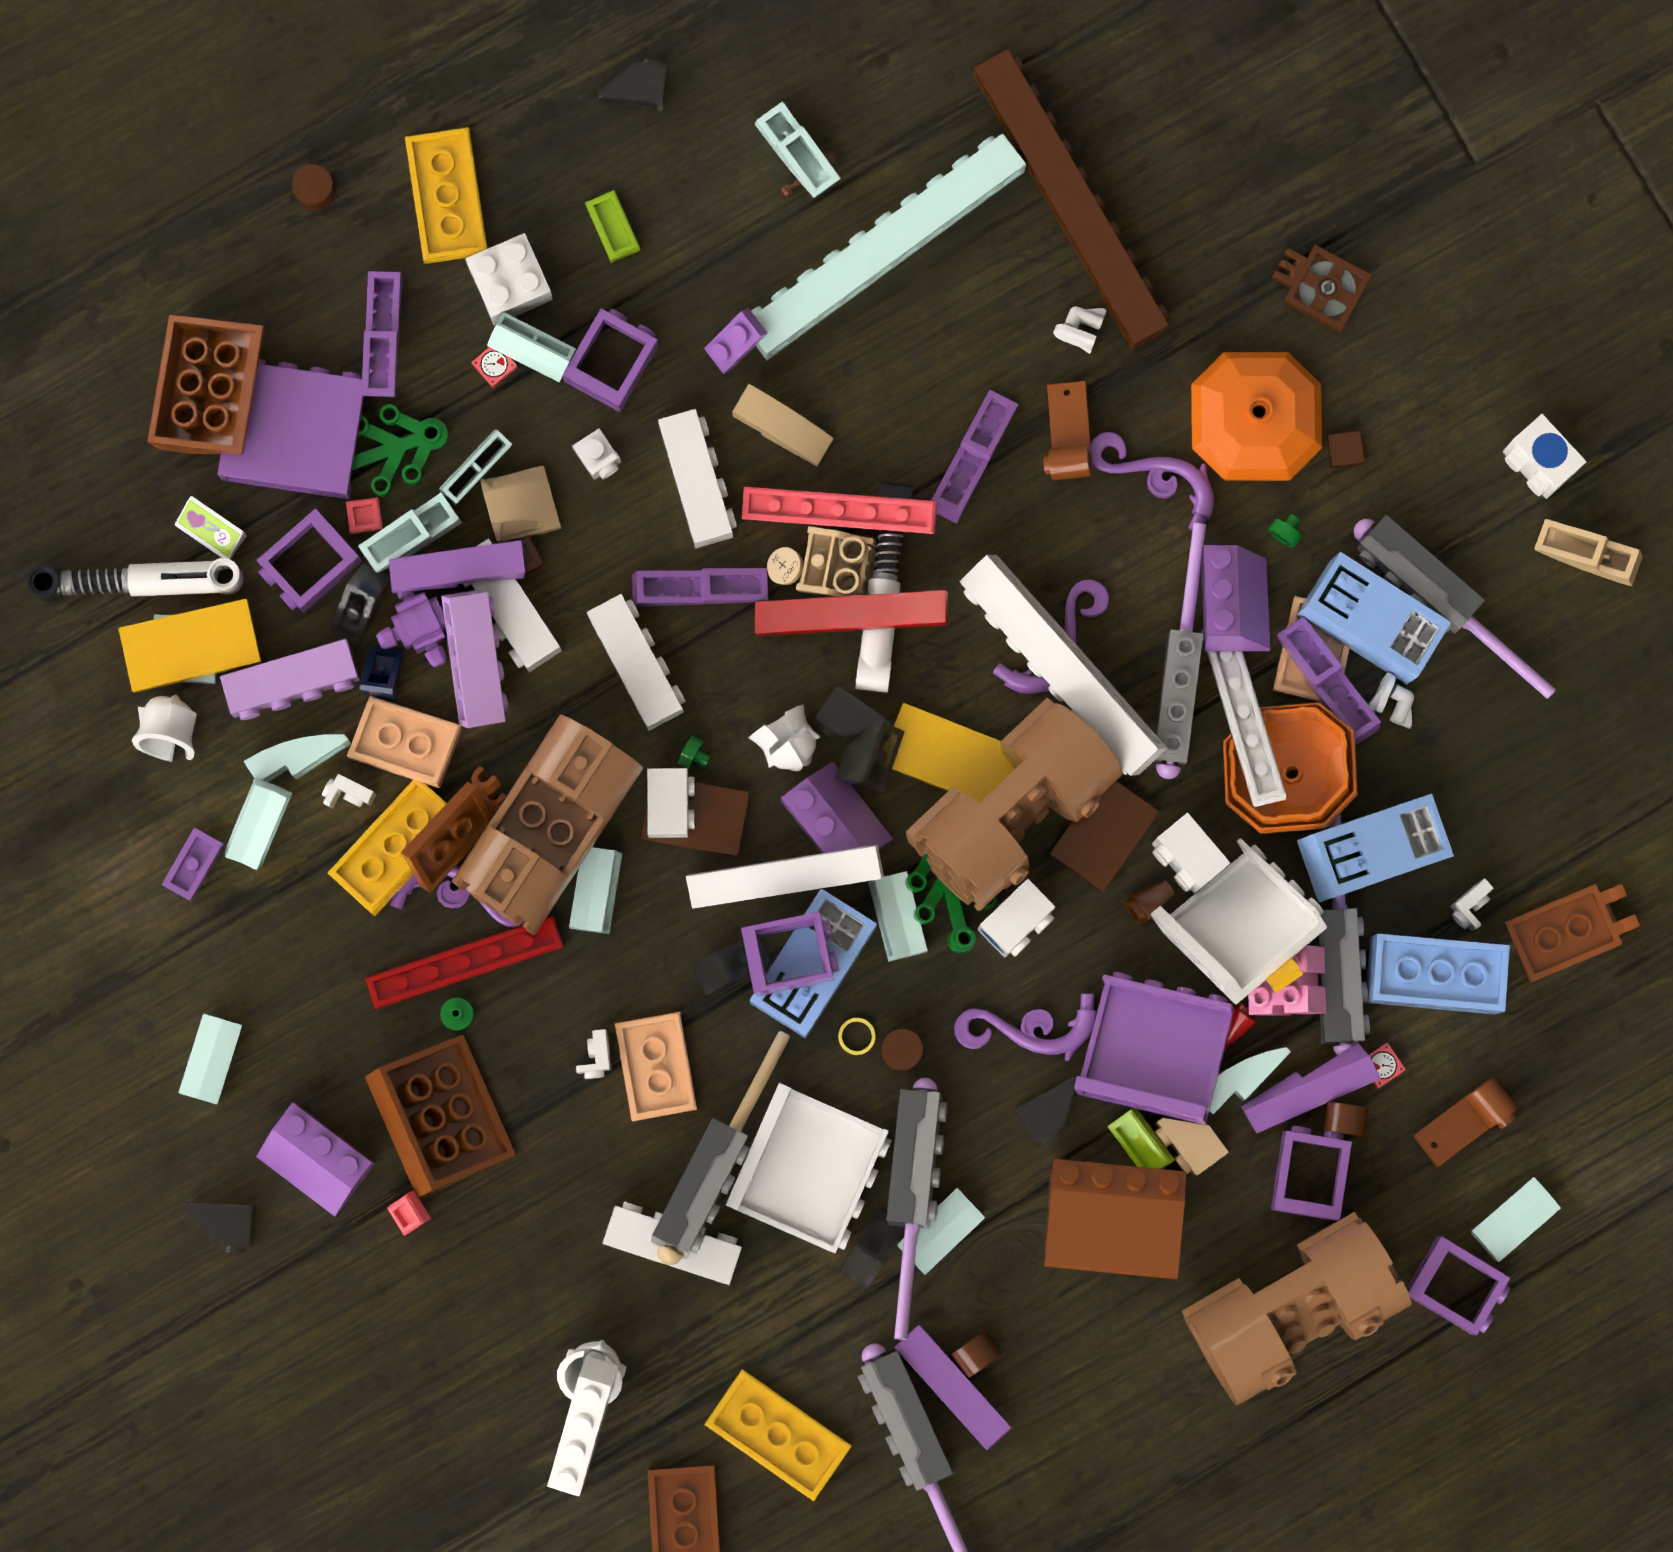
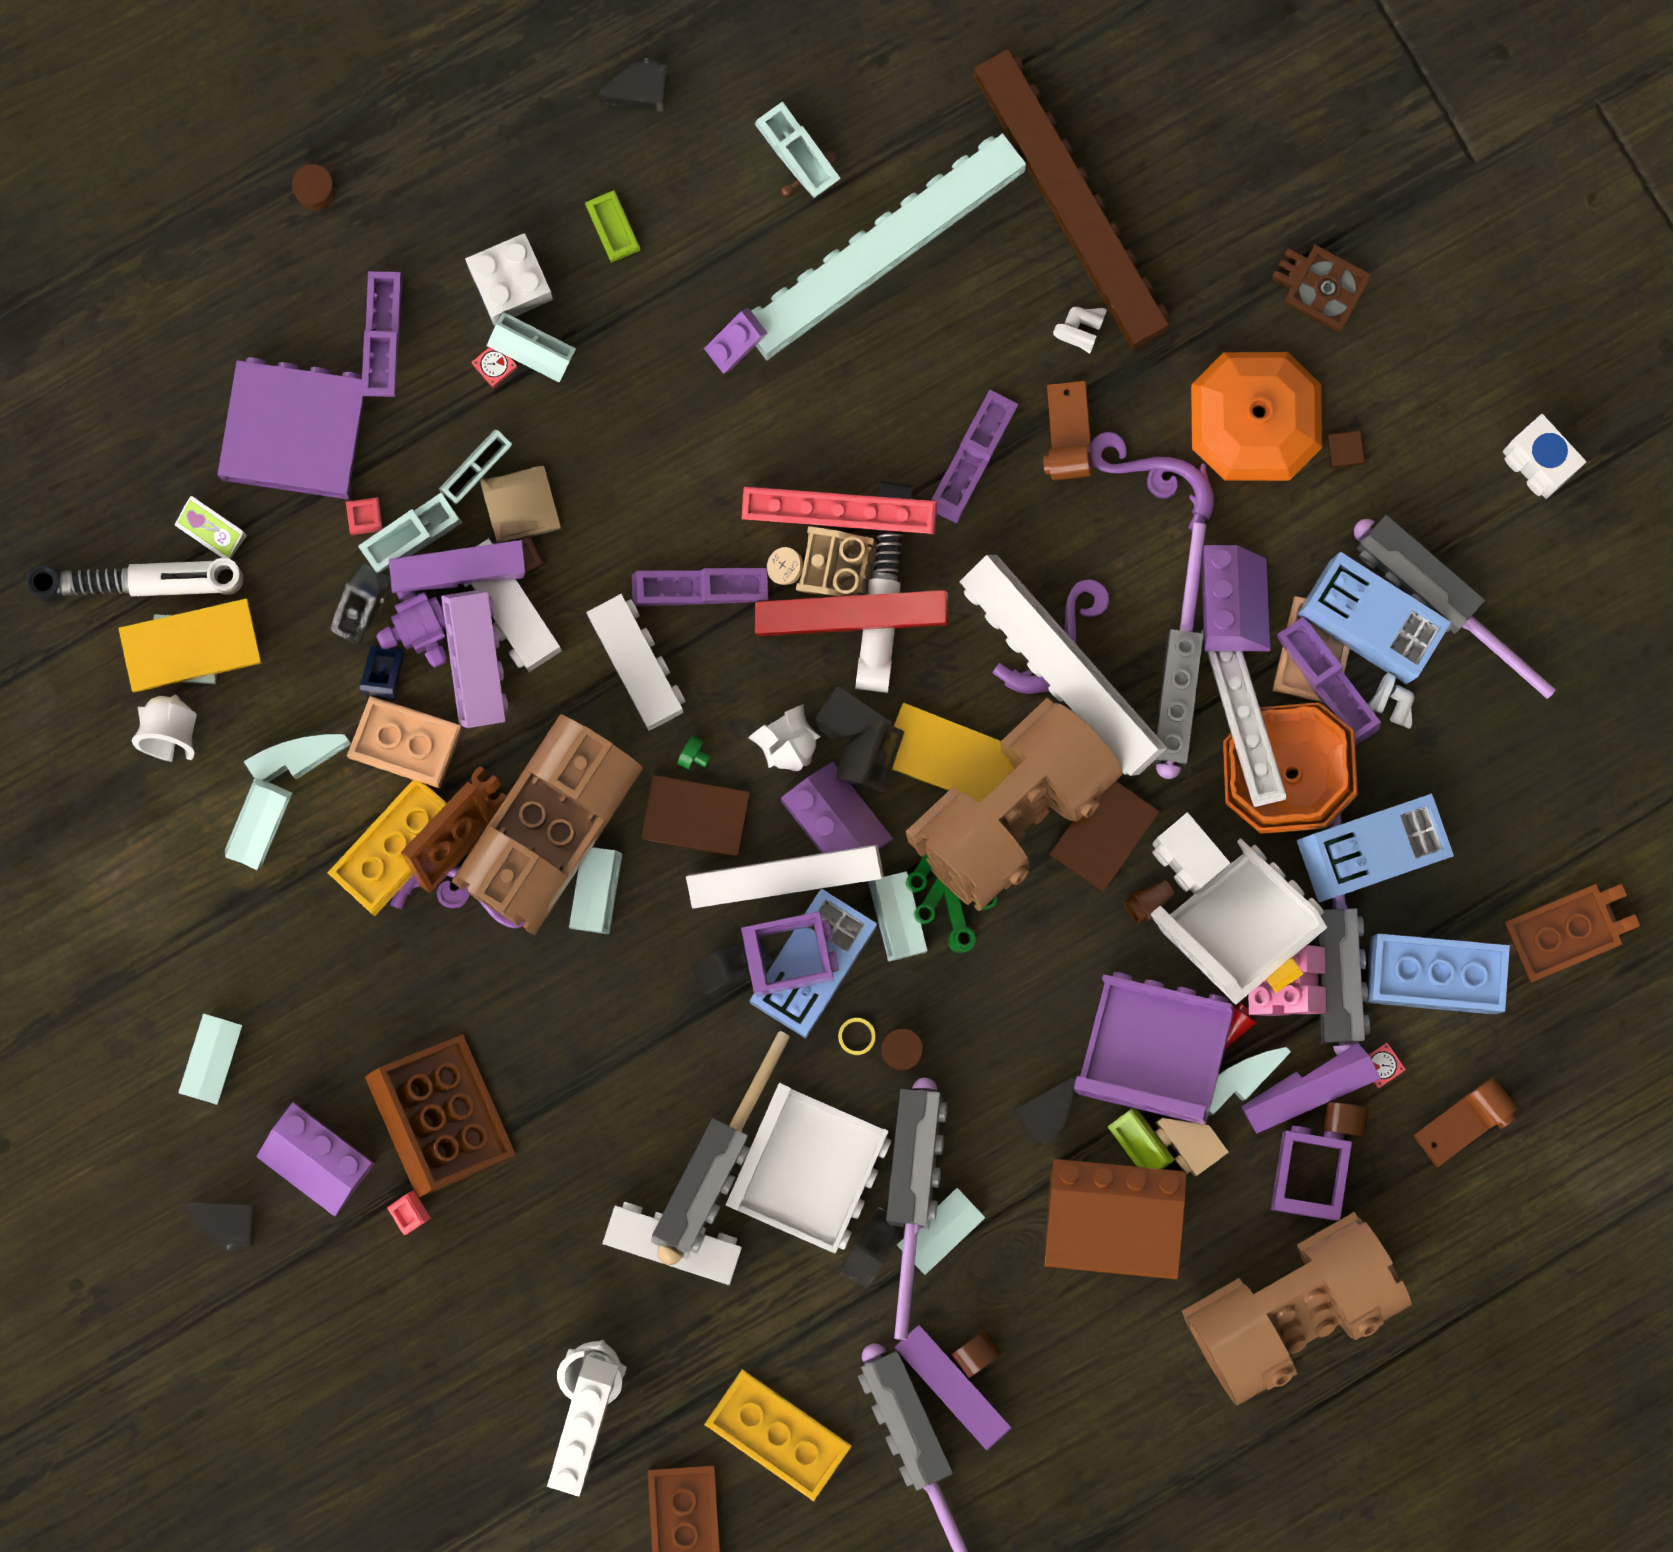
(193, 864): medium lavender plate -> none
(205, 386): dark orange slope -> none
(289, 679): lavender brick -> none
(326, 583): medium lavender window -> none
(353, 792): white bracket -> none
(395, 447): green plant -> none
(446, 195): yellow tile -> none
(459, 1022): green tile -> none
(462, 963): red tile -> none
(594, 387): medium lavender window -> none
(597, 455): white bracket -> none
(599, 1049): white bracket -> none
(655, 1066): light nougat tile -> none
(669, 803): white brick -> none
(696, 478): white brick -> none
(782, 425): tan slope -> none
(1016, 918): white brick -> none
(1025, 1037): medium lavender plant -> none
(1286, 531): green tile -> none
(1427, 1270): medium lavender window -> none
(1473, 898): white bracket -> none
(1515, 1220): light aqua piece -> none
(1589, 552): tan slope -> none

